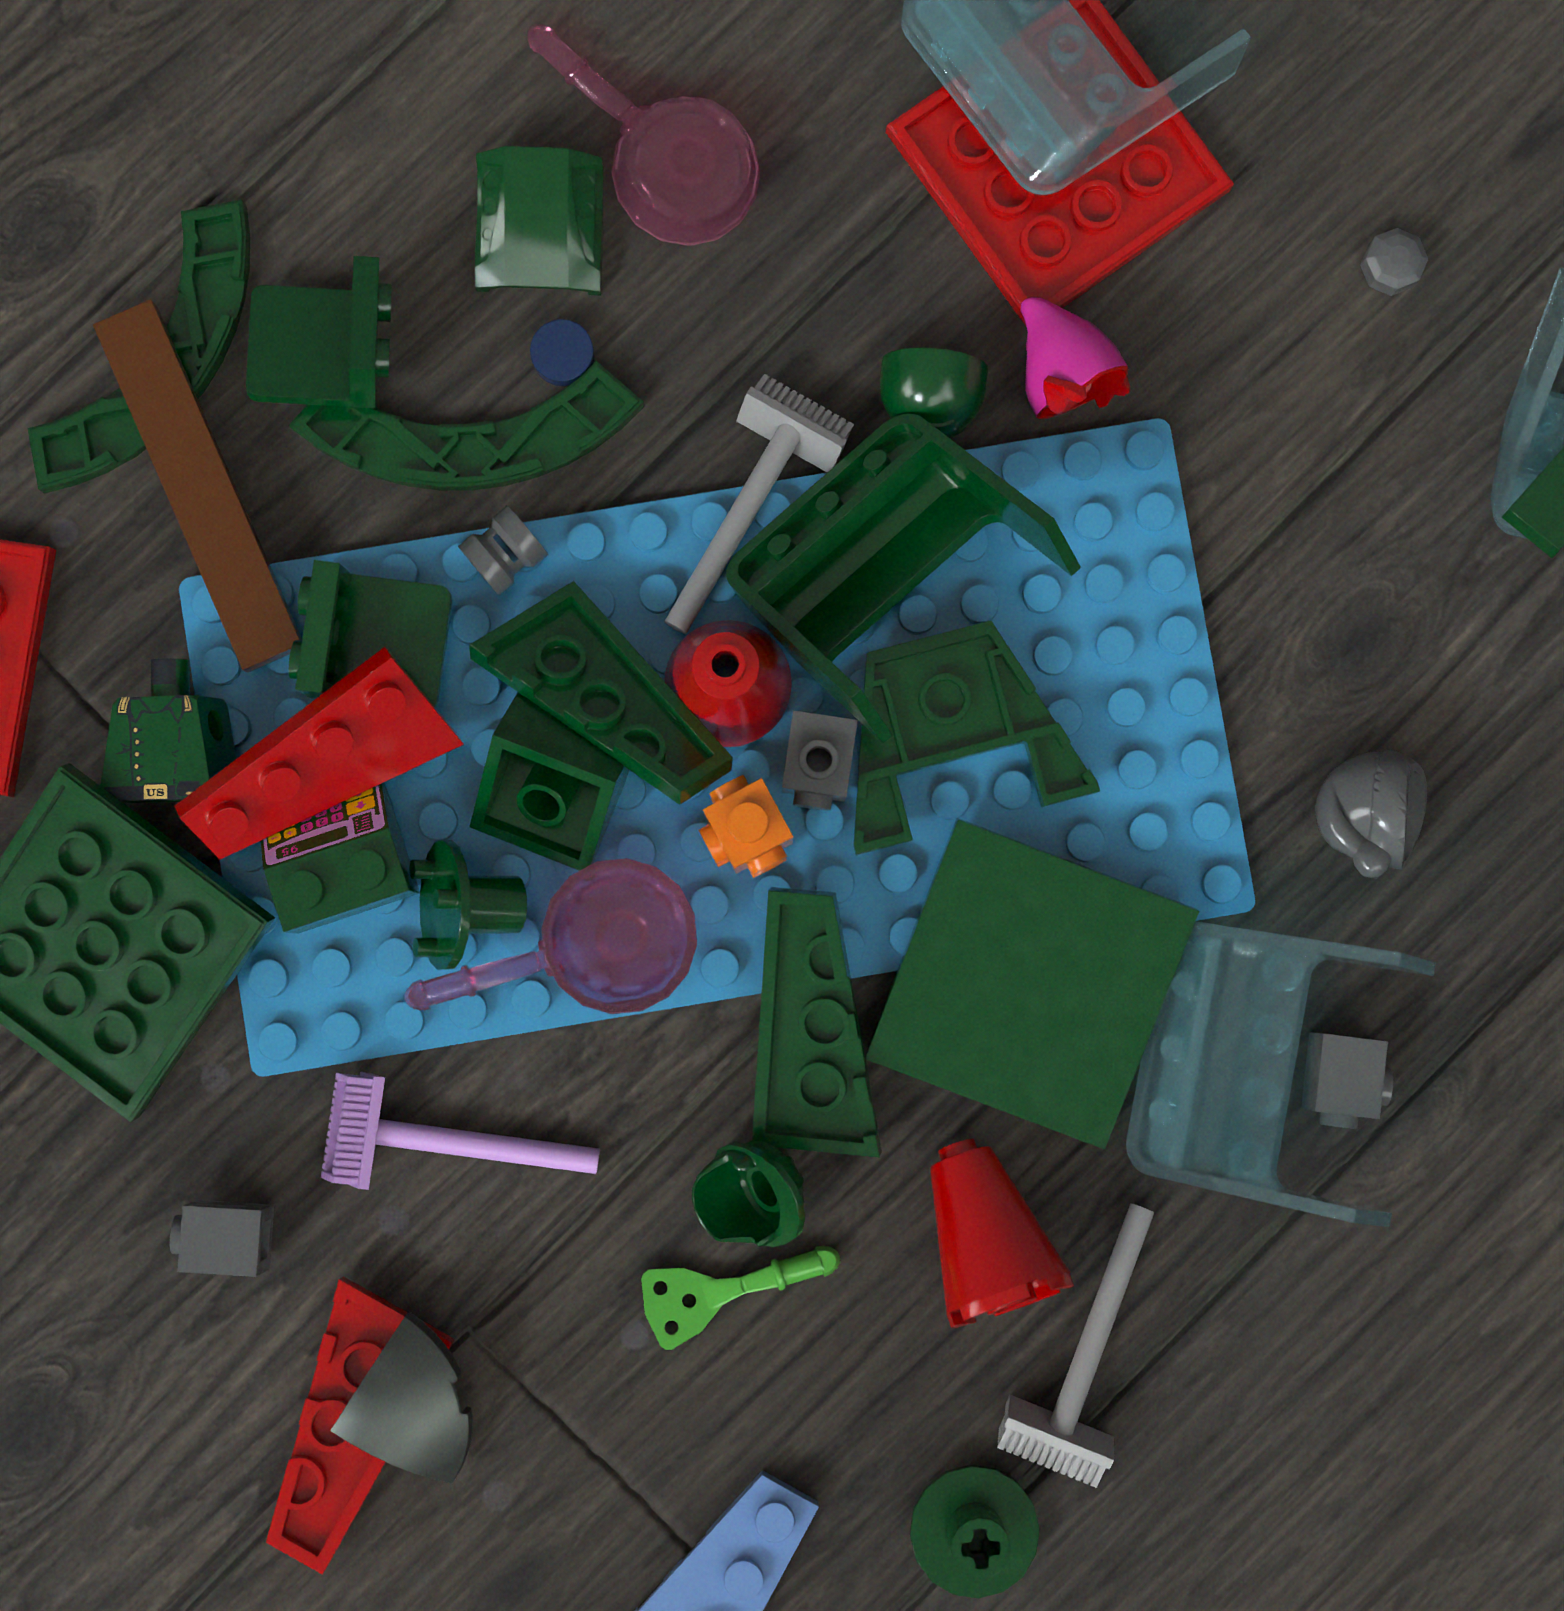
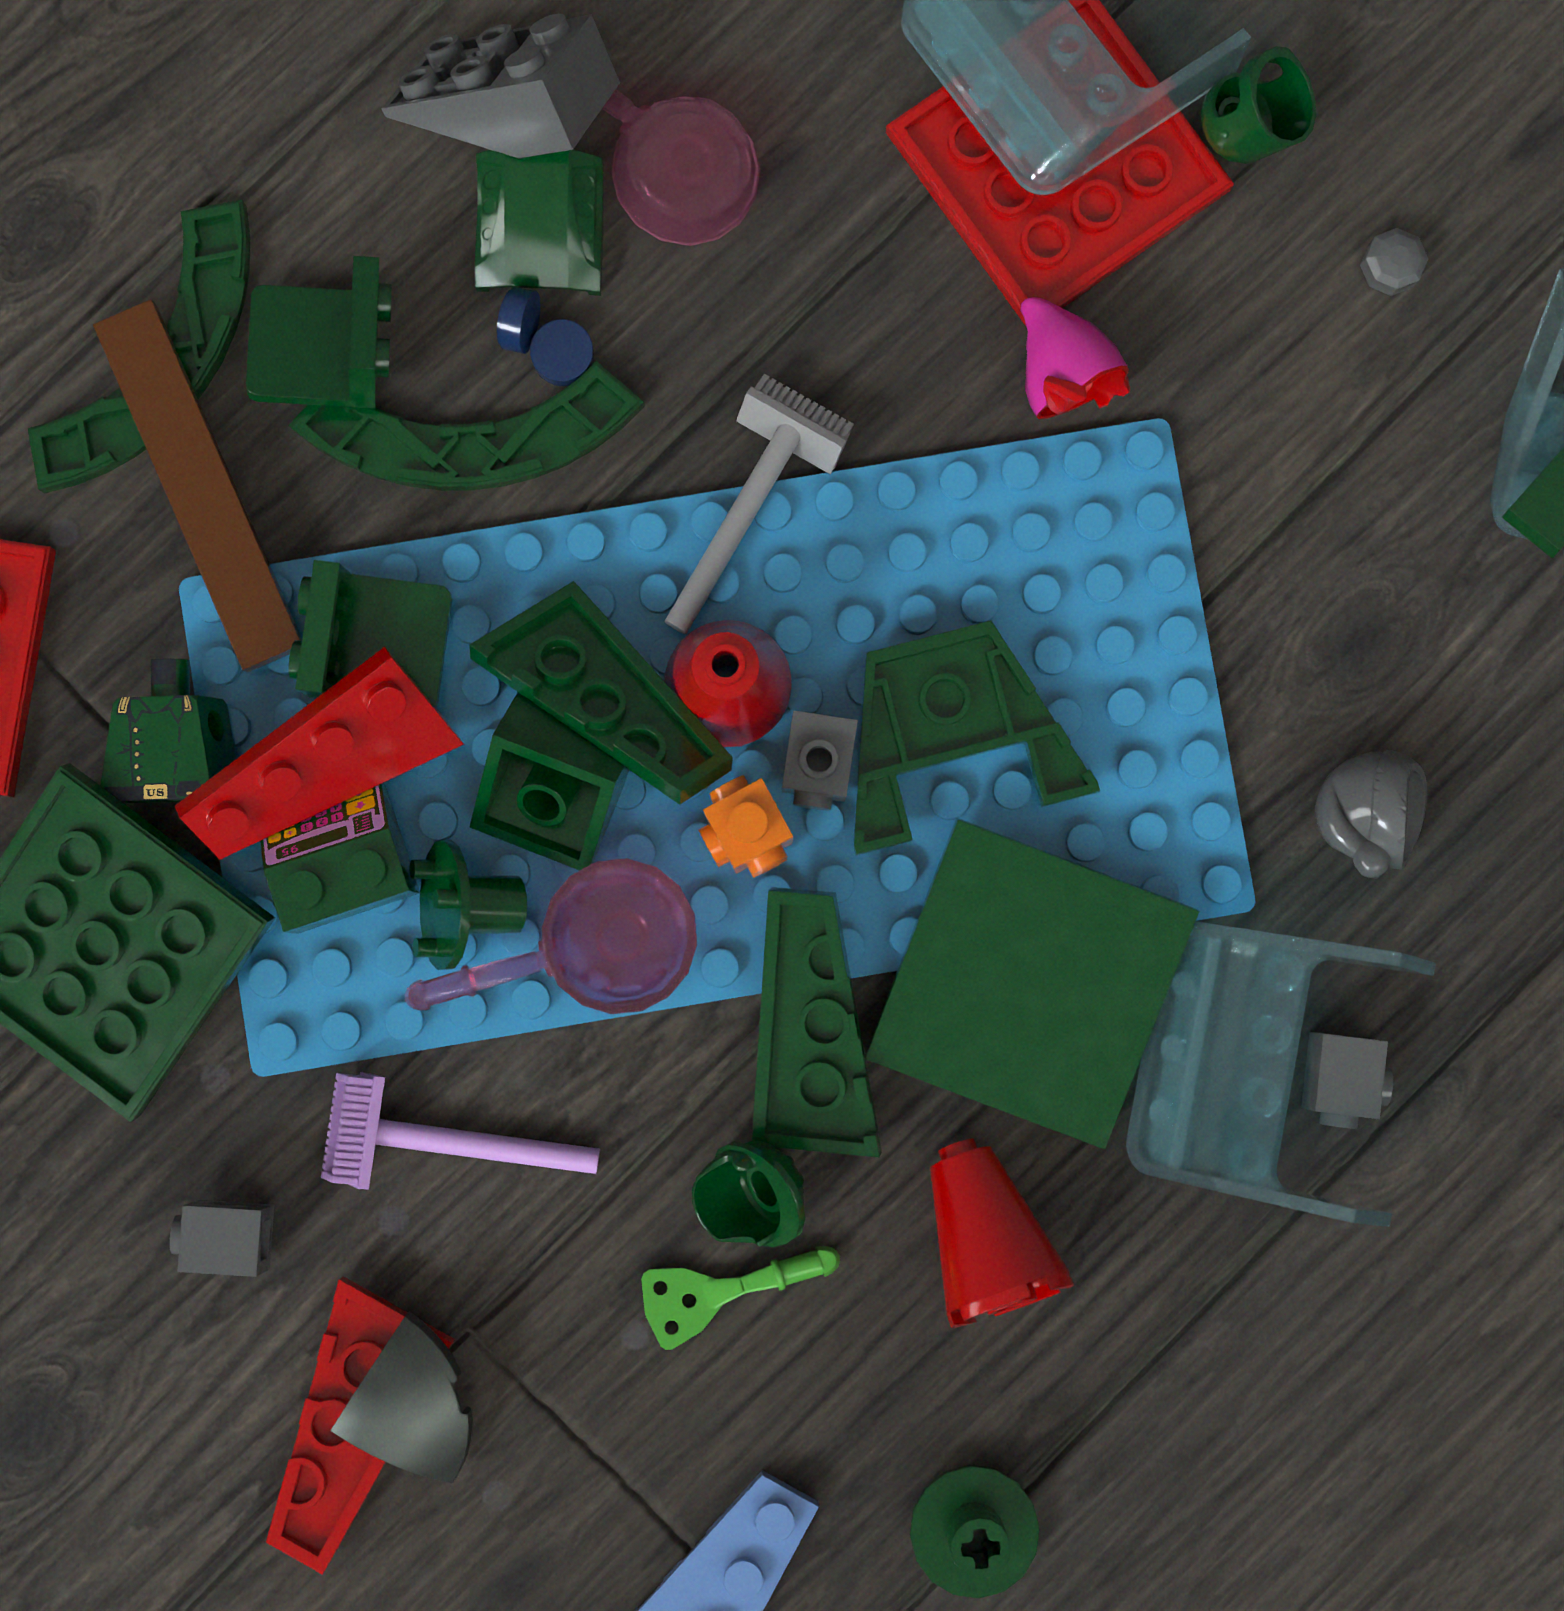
(492, 560): dark grey wheel -> none
(510, 87): none -> dark grey slope
(518, 319): none -> dark blue tile
(870, 539): dark green windscreen -> none
(934, 384): dark green helmet -> none
(1057, 1436): light grey piece -> none
(1259, 118): none -> dark green helmet

